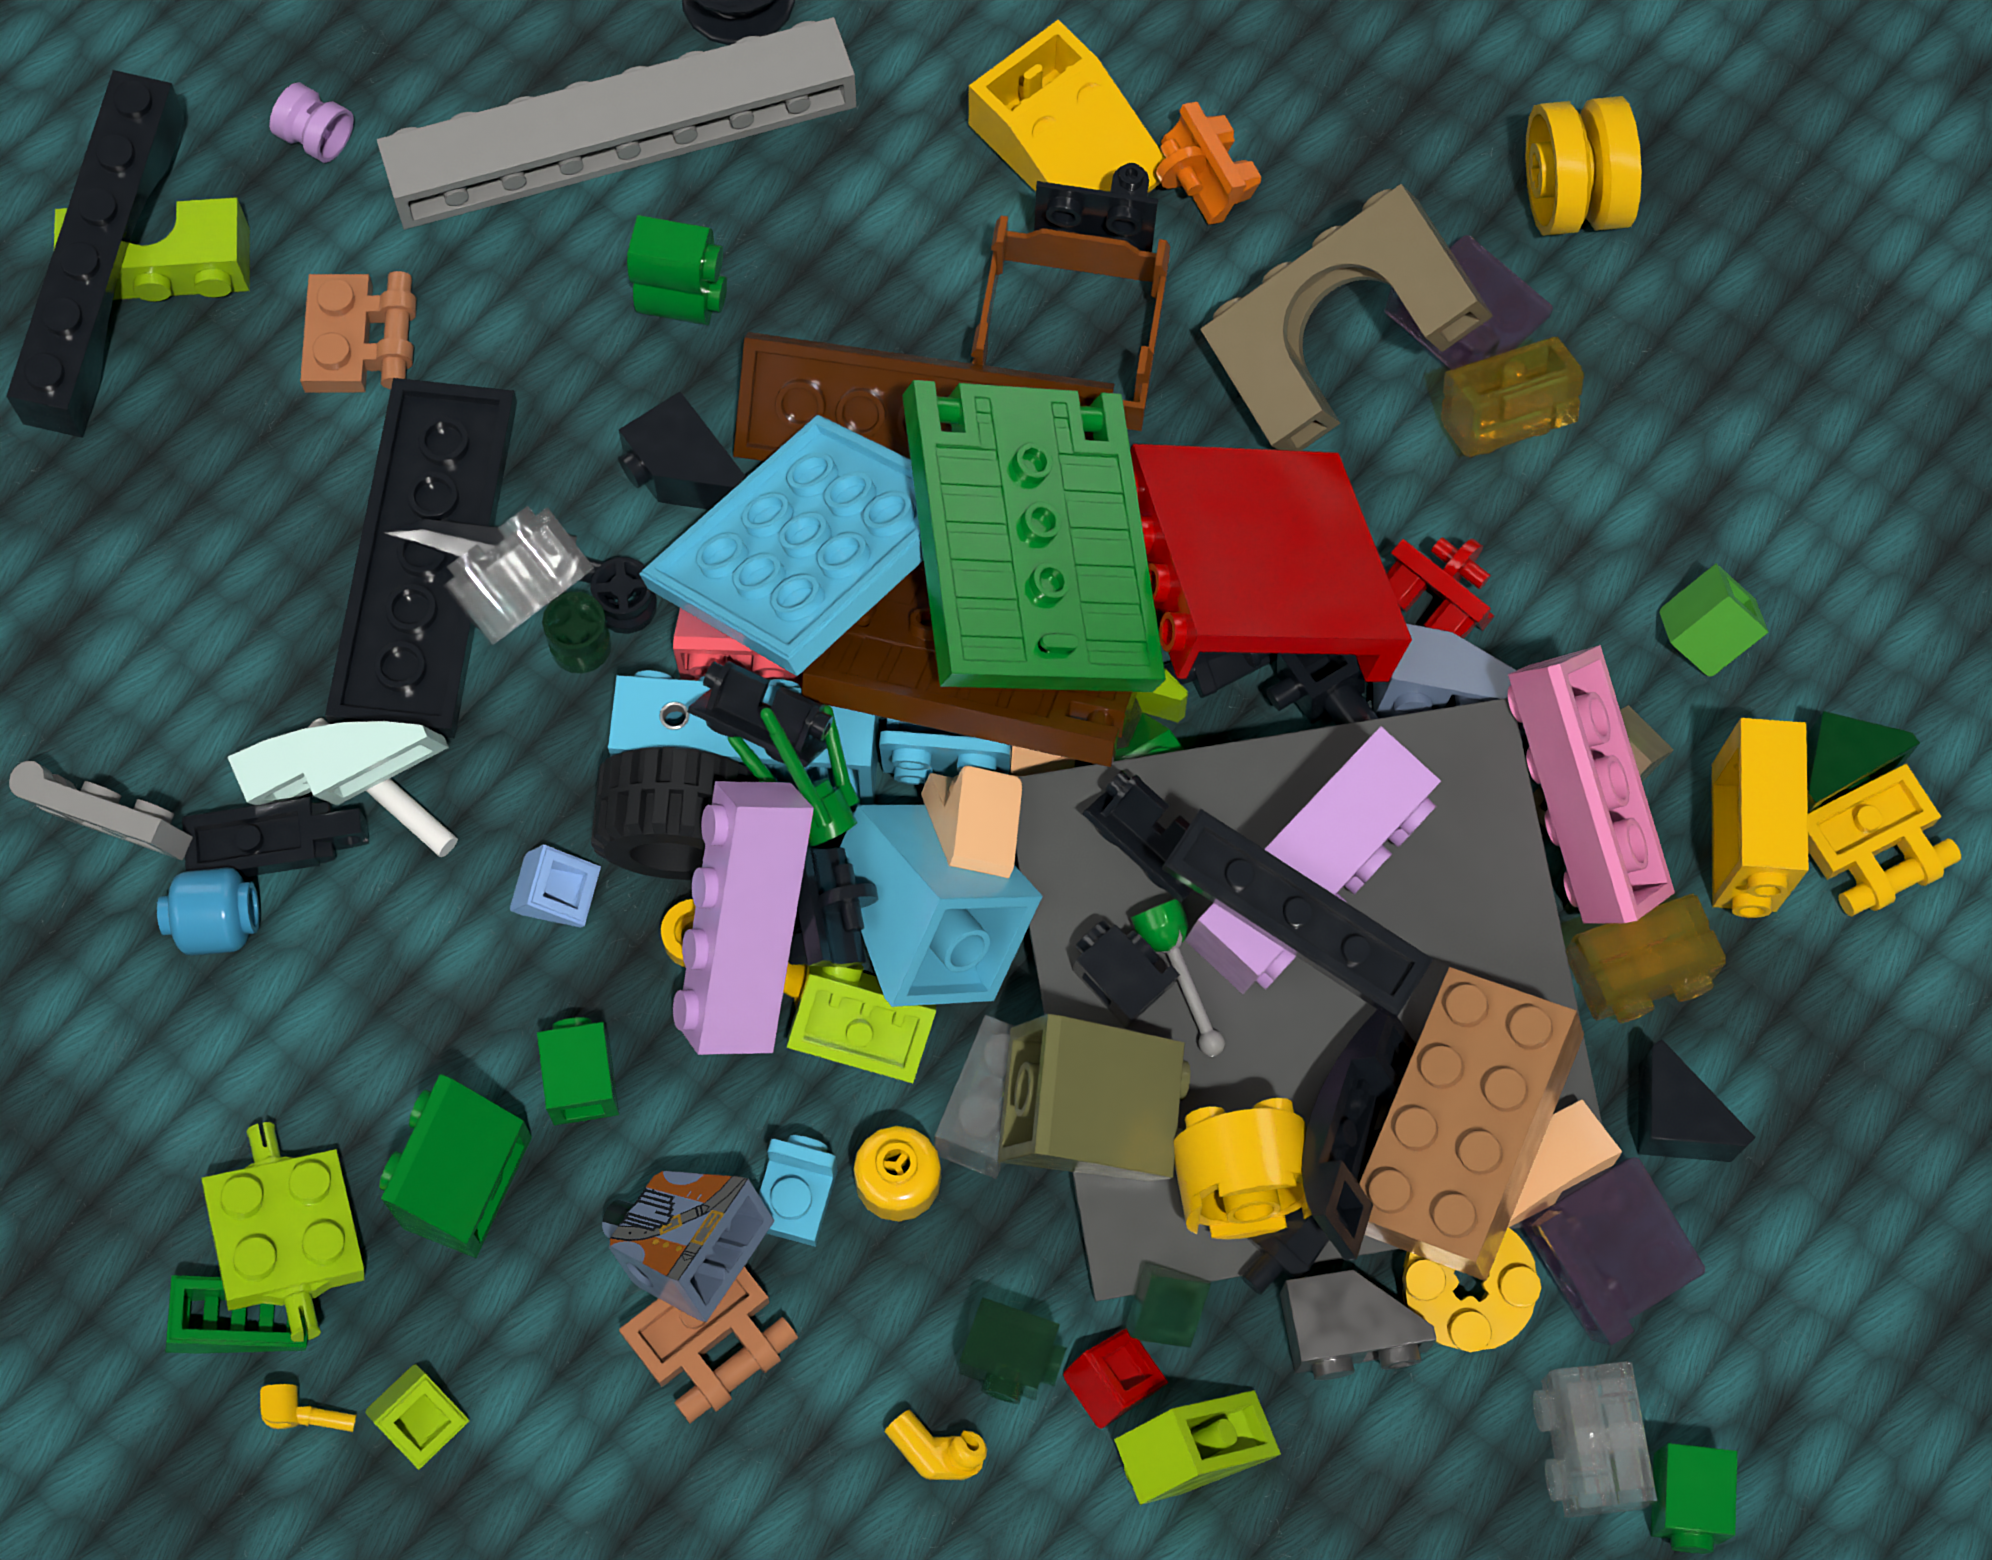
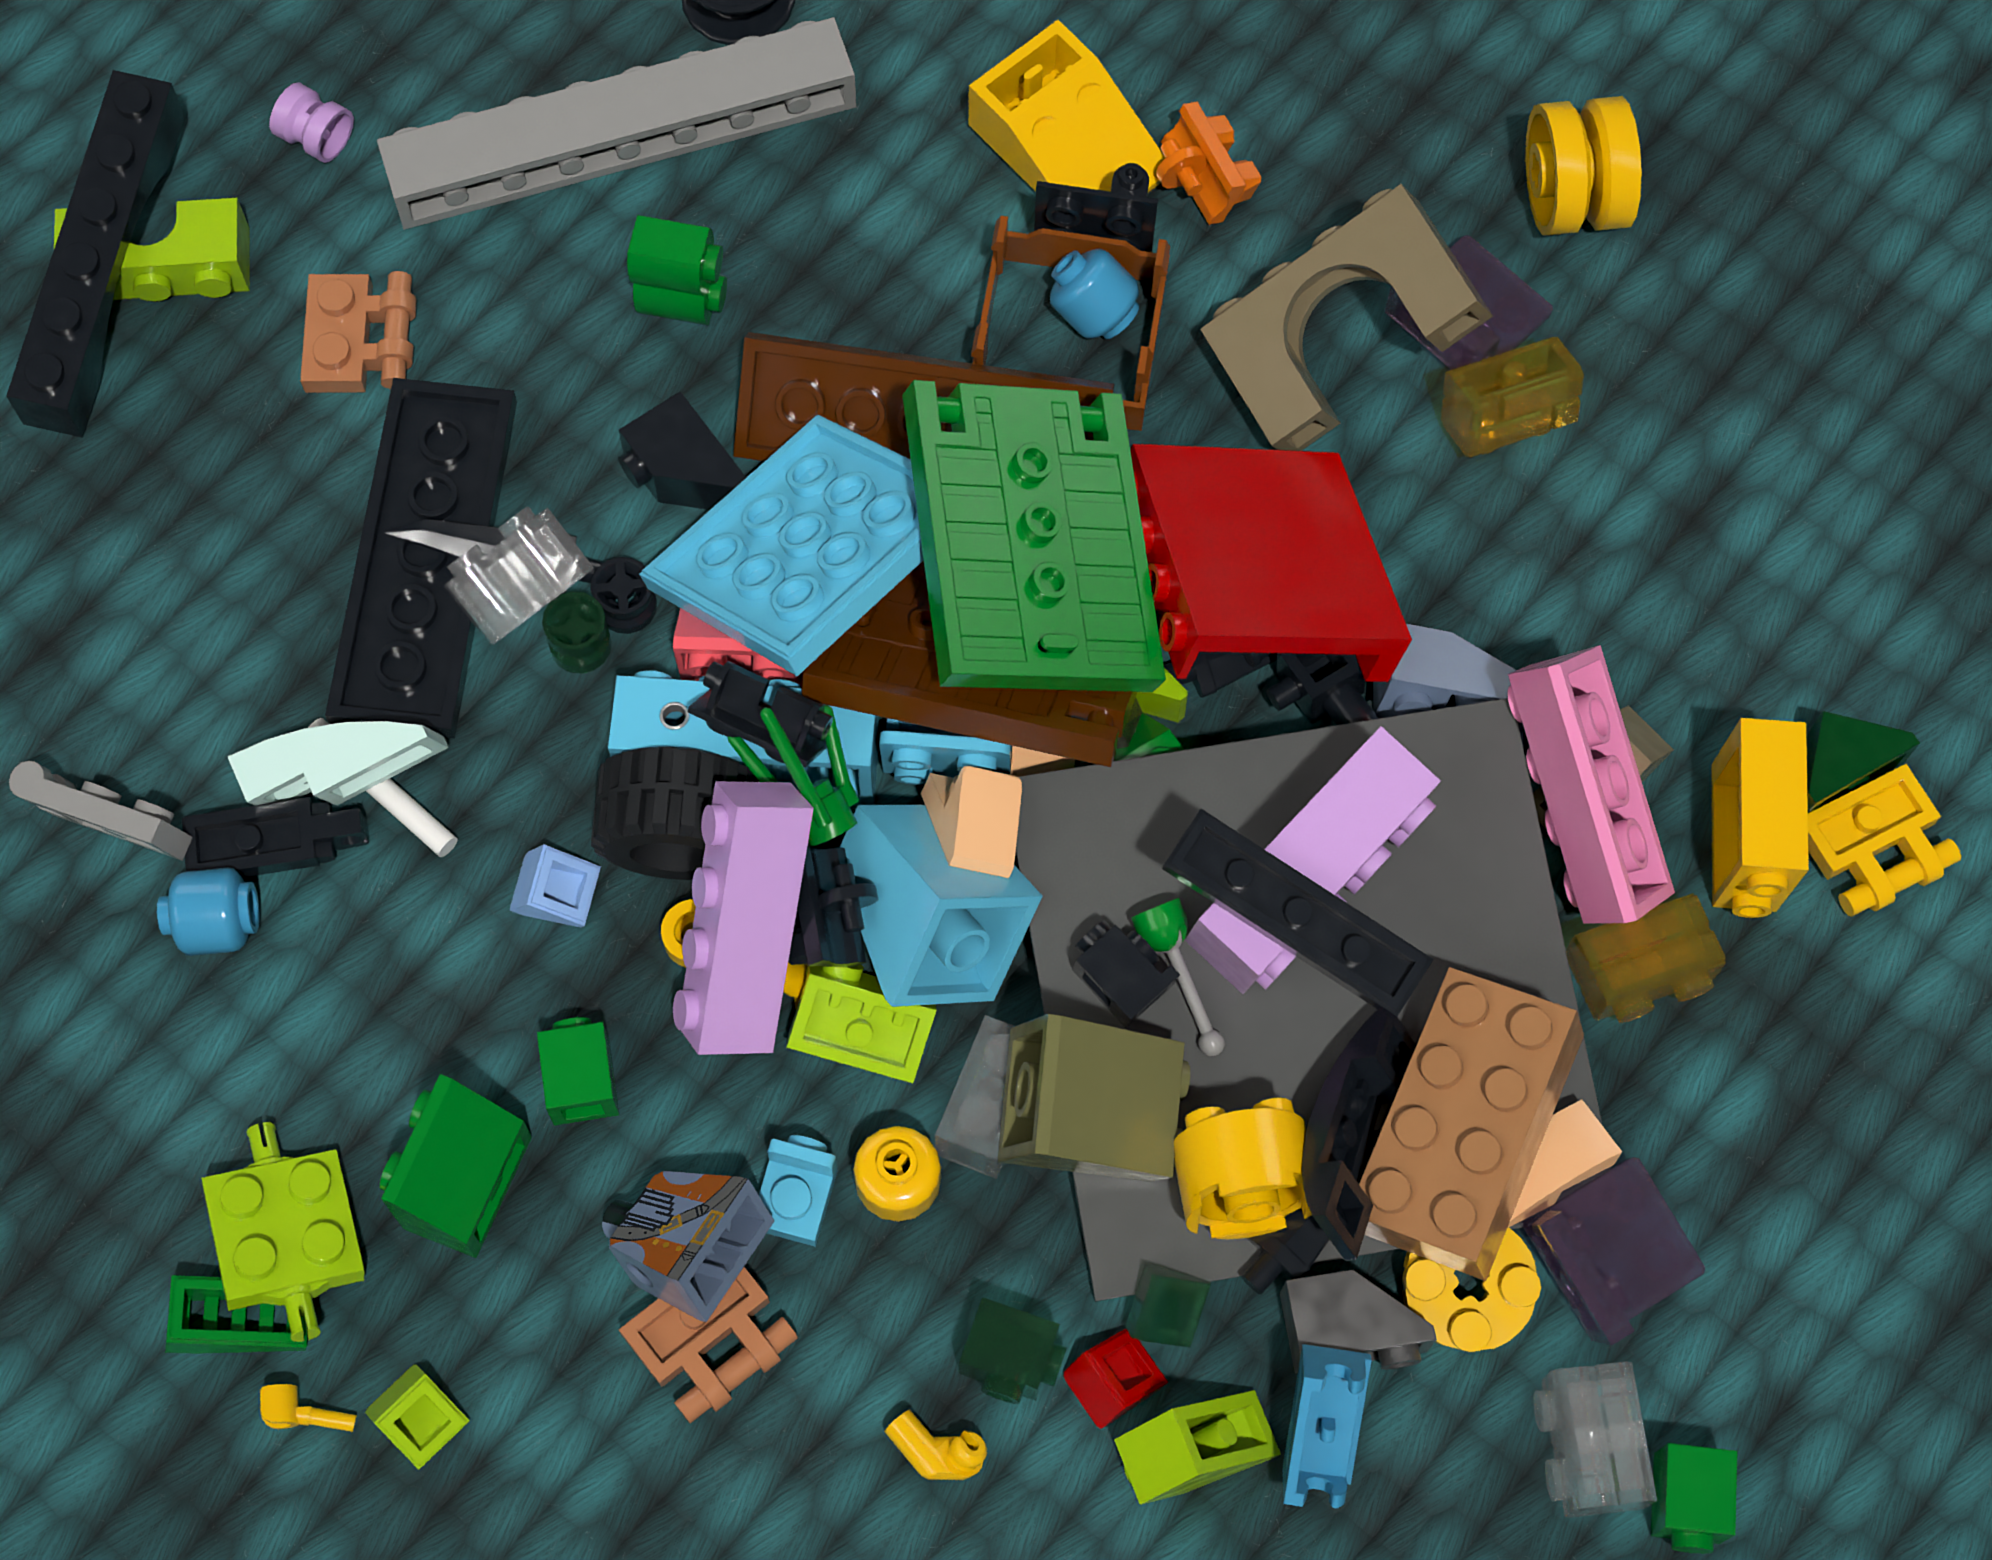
(1094, 293): none -> dark azure head
(1129, 819): black hinge -> none
(1324, 1423): none -> dark azure hinge
(1416, 572): red hips -> none
(1682, 1114): black slope -> none
(1713, 620): bright green panel -> none

